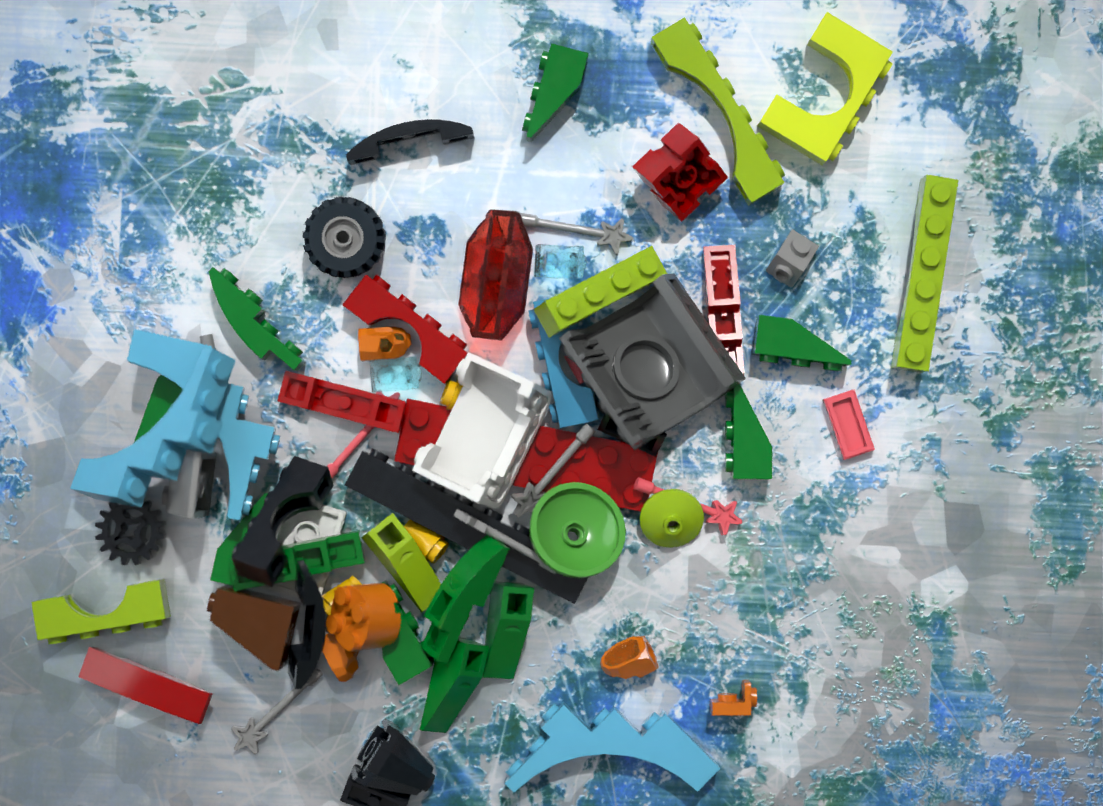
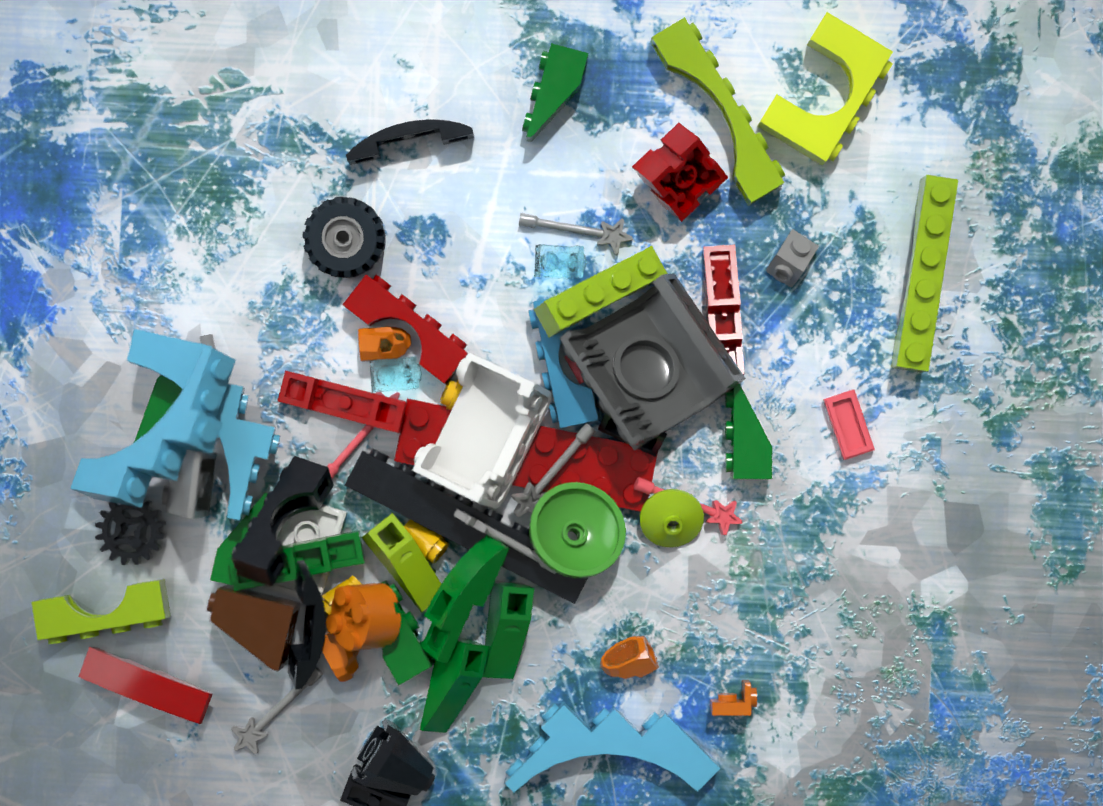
(243, 312): green slope -> none
(496, 275): clear red wedge -> none
(789, 340): green slope -> none

